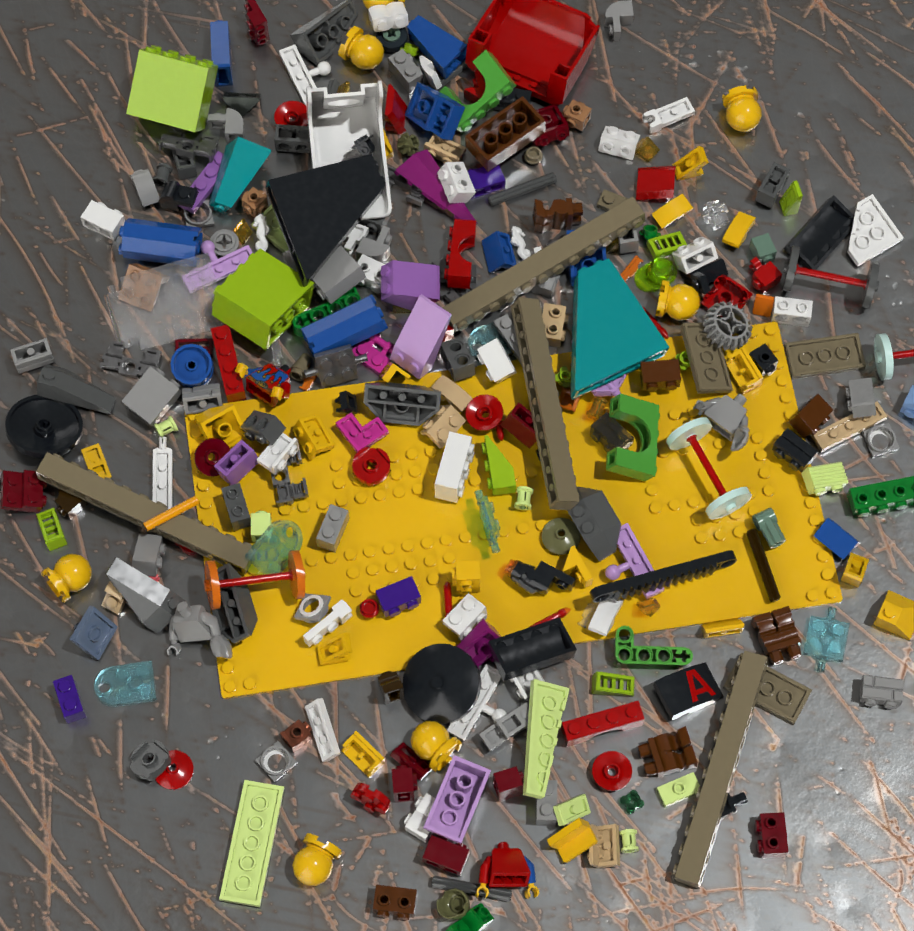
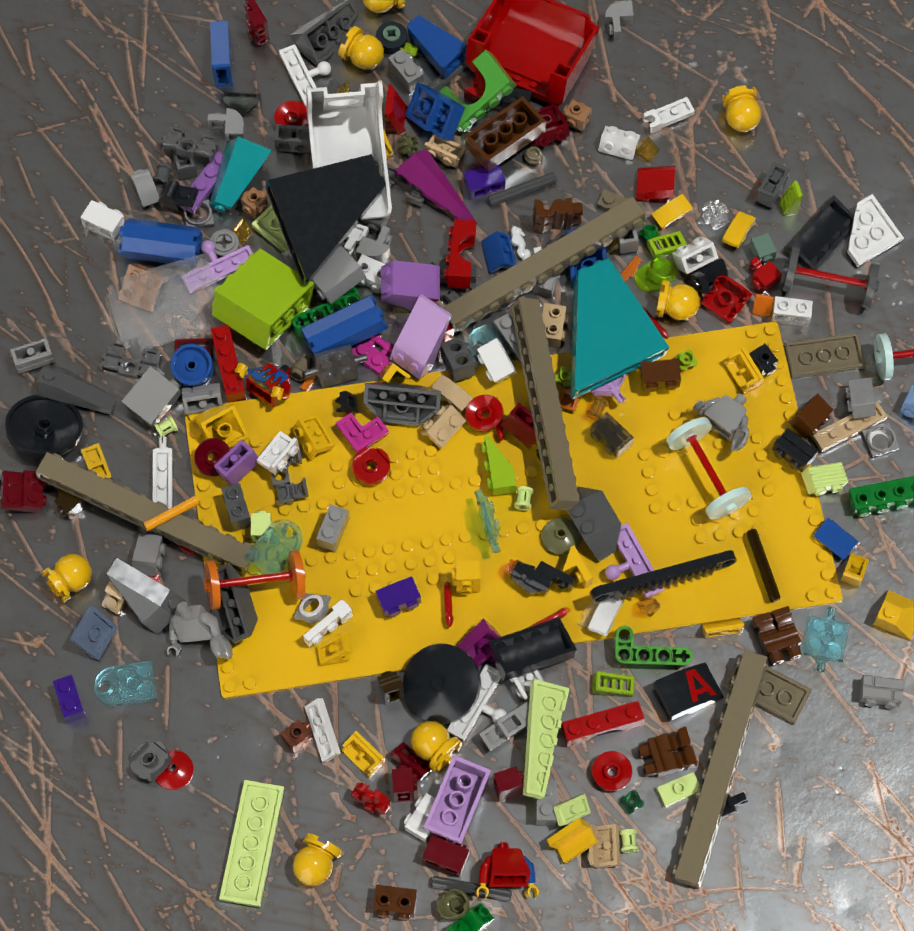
(56, 539): lime slope -> none
(172, 88): lime brick -> none
(262, 230): white animal -> none
(262, 427): dark grey brick -> none
(276, 748): light grey piece -> none
(364, 145): black hinge -> none
(369, 608): red plate -> none
(389, 16): white brick -> none
(430, 72): white slope -> none
(454, 467): white piece -> none
(456, 182): white brick -> none
(465, 616): white bracket -> none
(644, 418): bright green arch -> none
(691, 164): yellow slope -> none
(705, 360): dark tan tile -> none
(722, 329): light grey gear -> none
(767, 523): sand green piece -> none
(772, 835): dark red brick -> none

